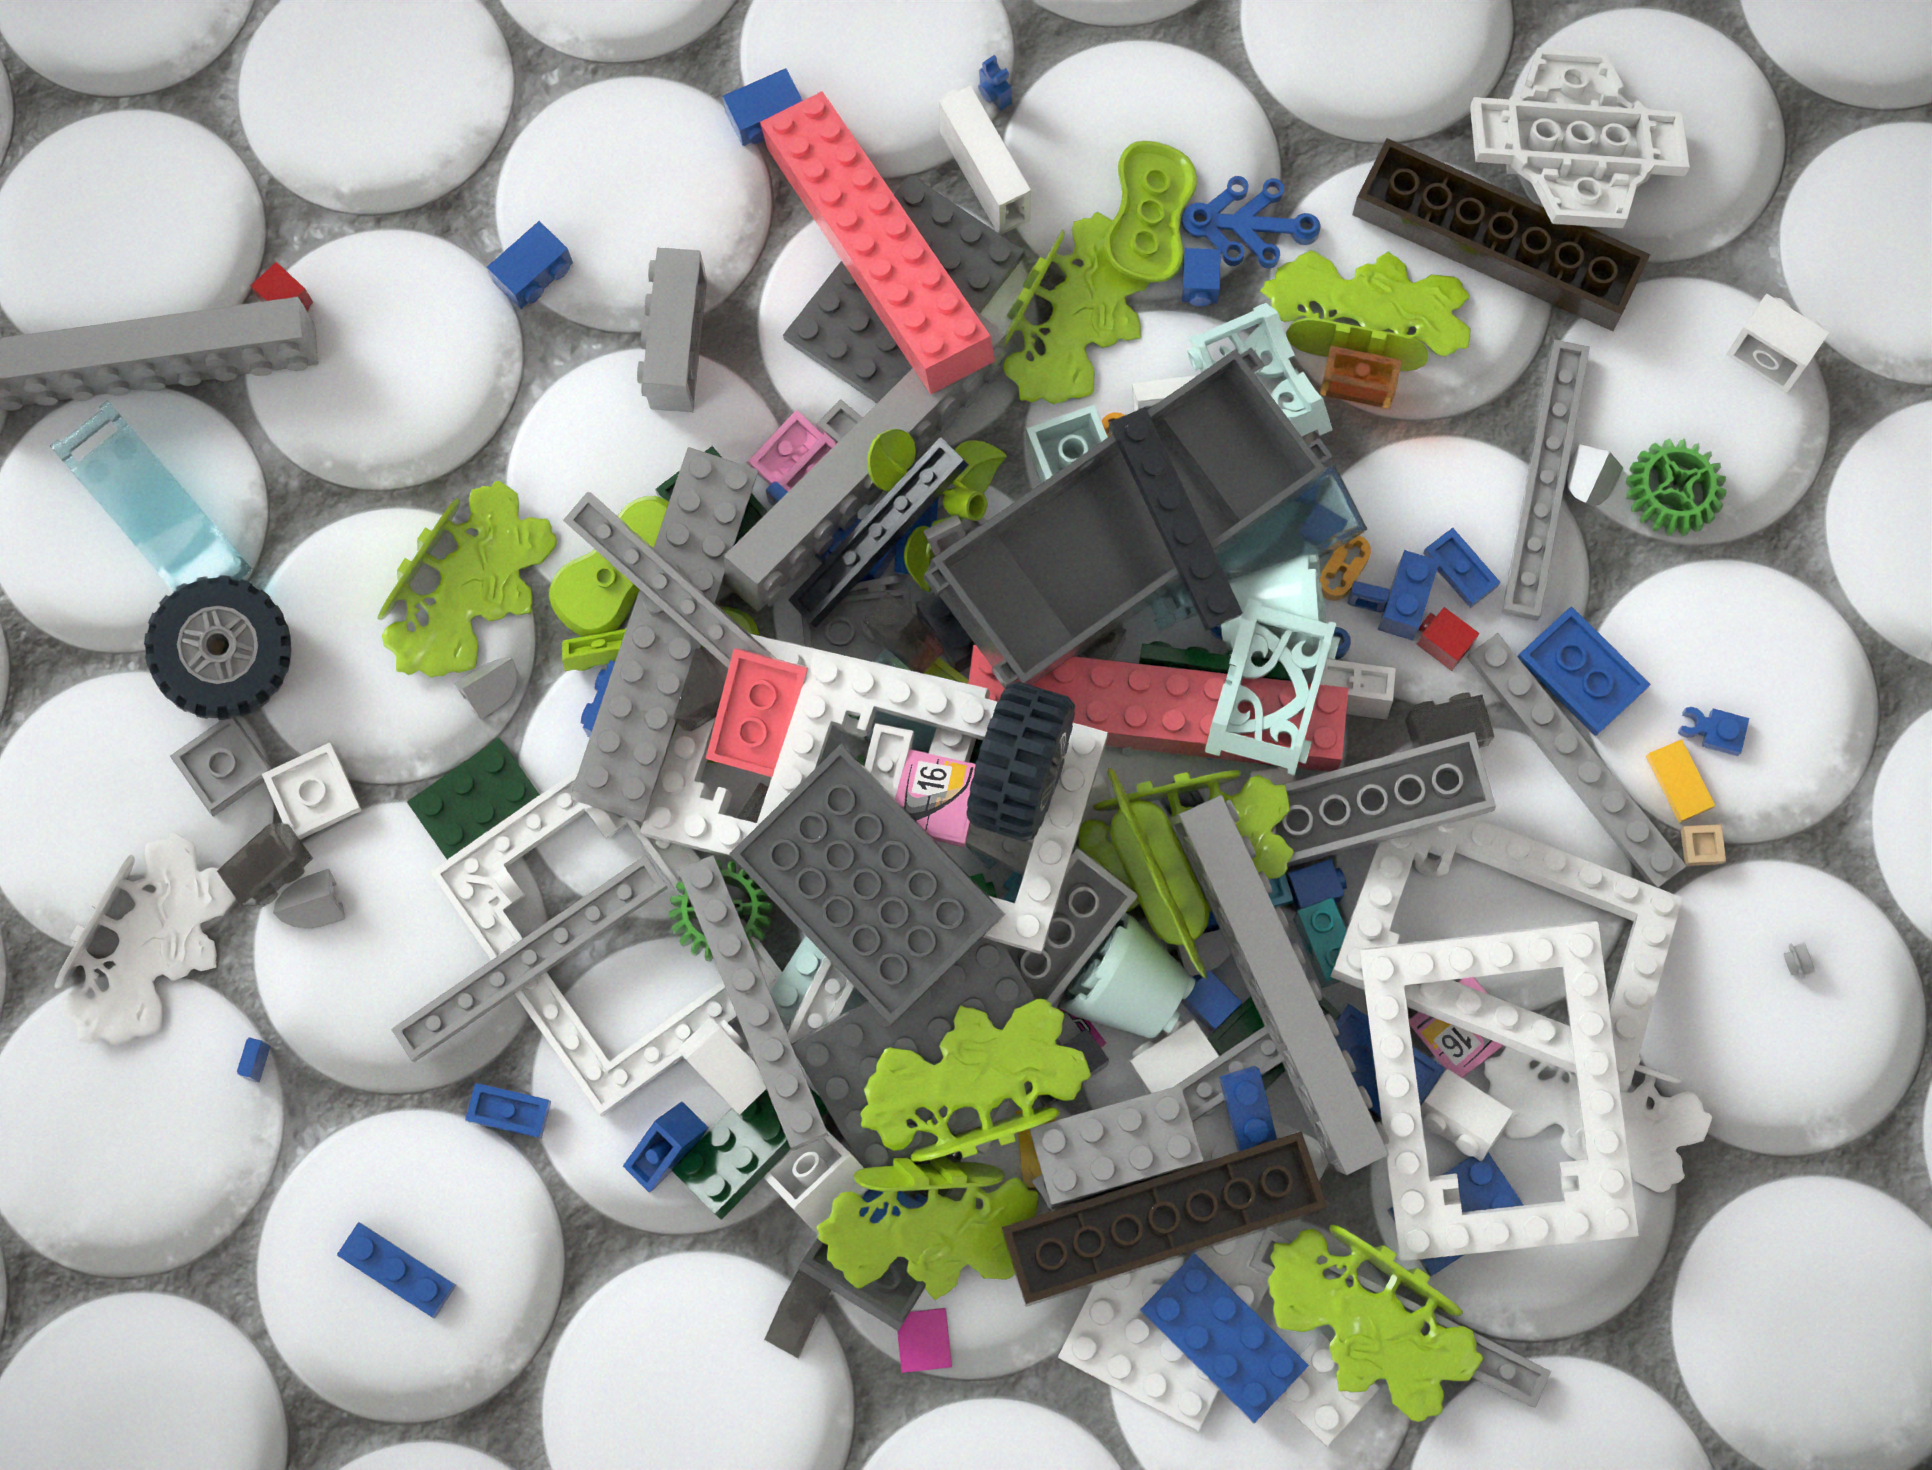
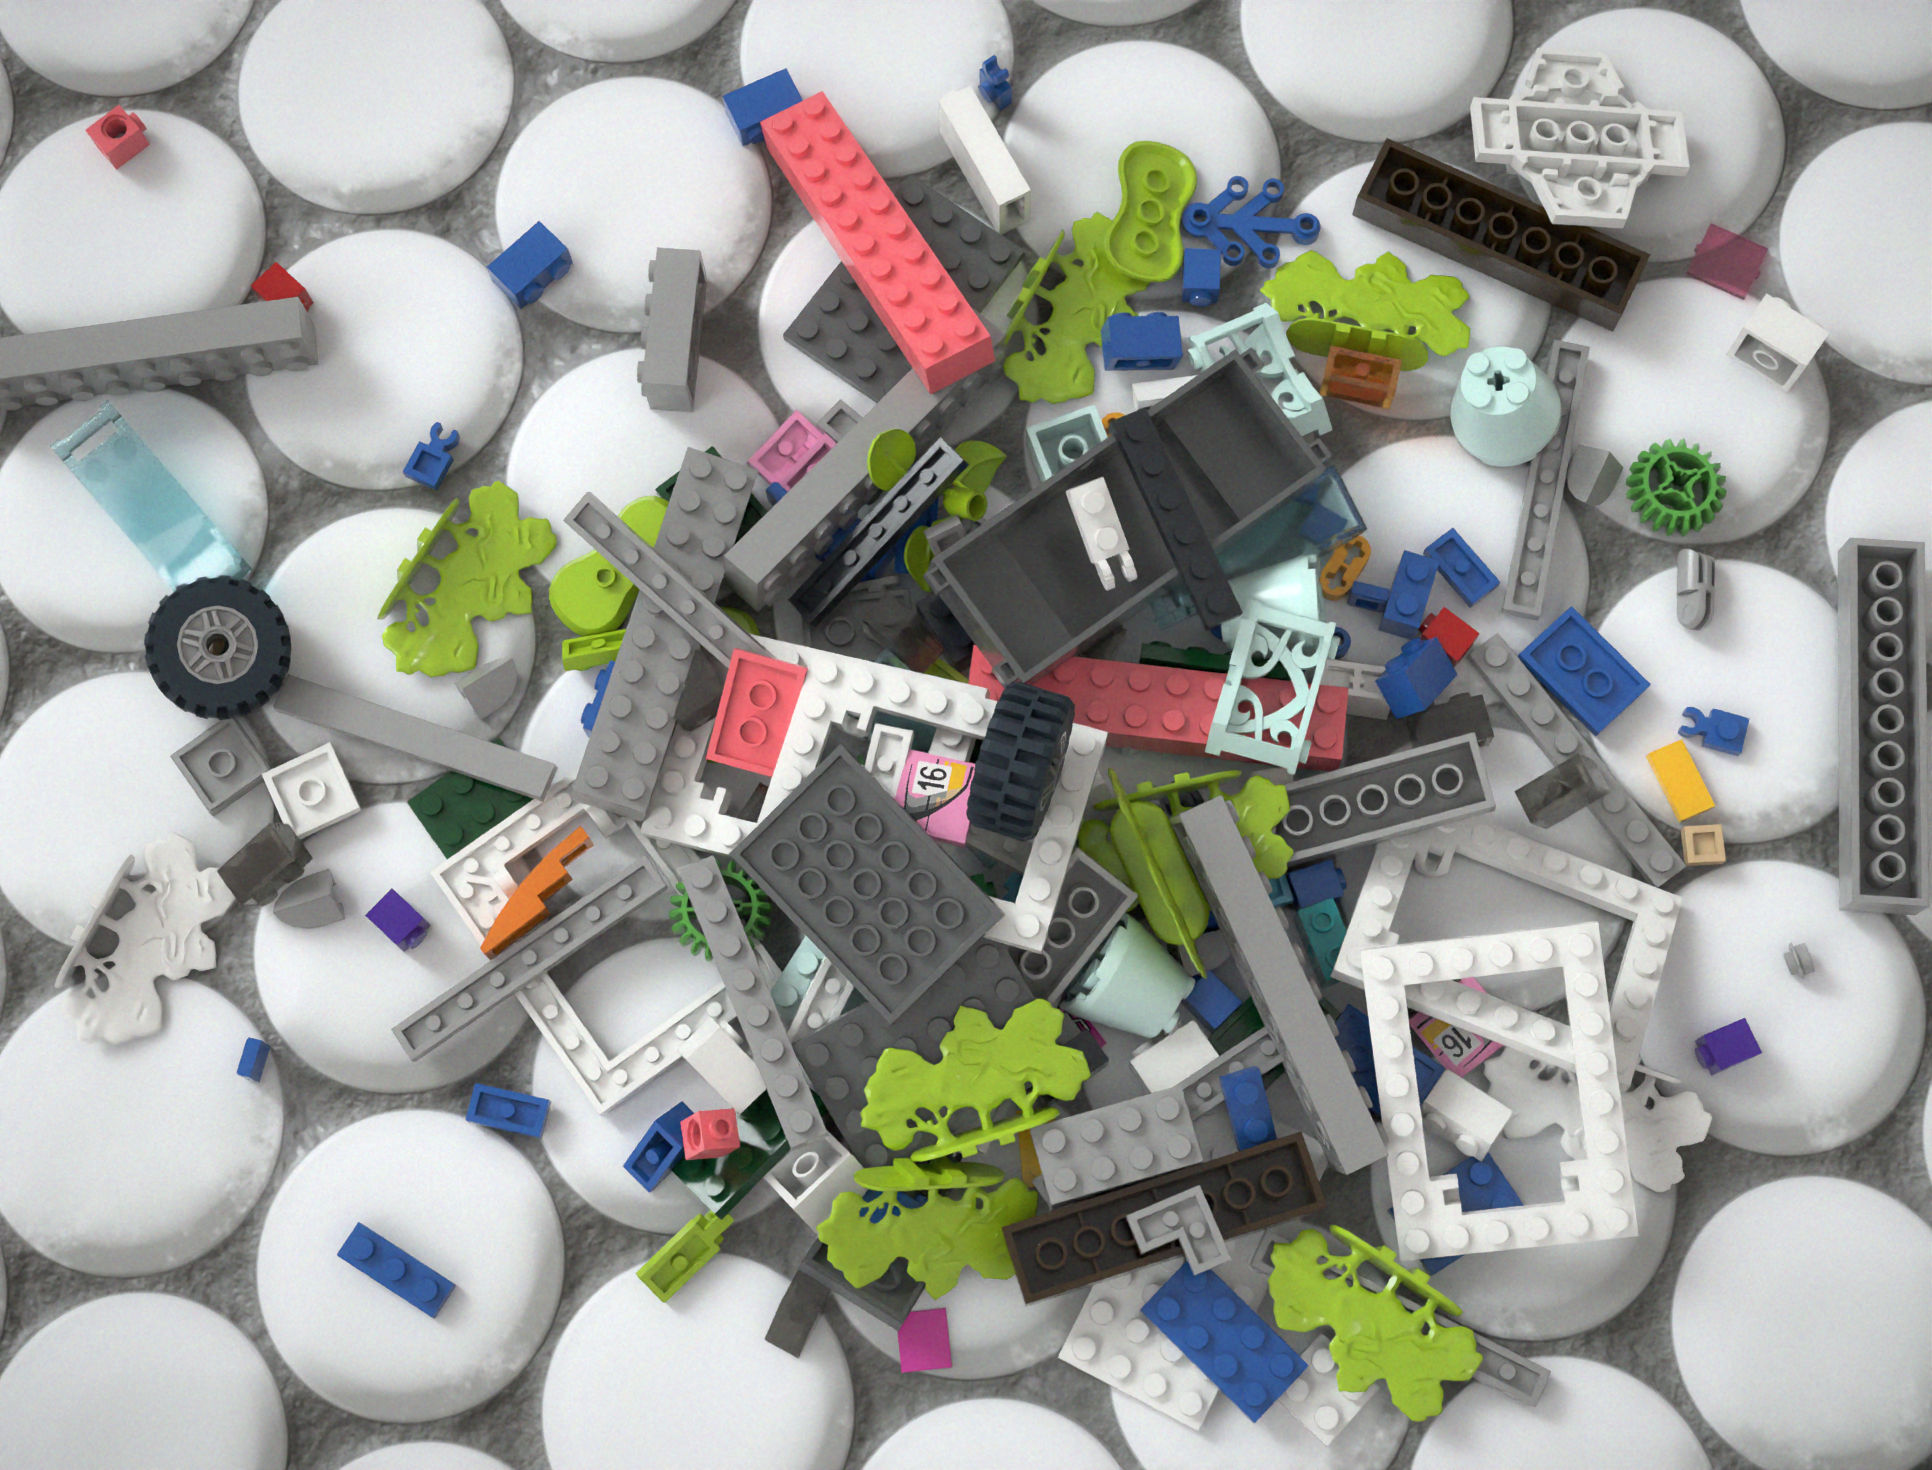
(121, 149): none -> coral brick
(399, 921): none -> dark purple brick
(416, 737): none -> light grey tile
(431, 462): none -> blue plate
(526, 905): none -> orange slope
(684, 1255): none -> lime hinge
(710, 1134): none -> coral brick
(1101, 529): none -> white hinge
(1141, 342): none -> blue brick
(1185, 1219): none -> light grey plate
(1415, 676): none -> blue brick
(1507, 423): none -> light aqua cone
(1562, 791): none -> clear smoke brick
(1695, 589): none -> light grey arm
(1726, 1047): none -> dark purple brick
(1727, 261): none -> clear pink piece
(1882, 727): none -> light grey brick

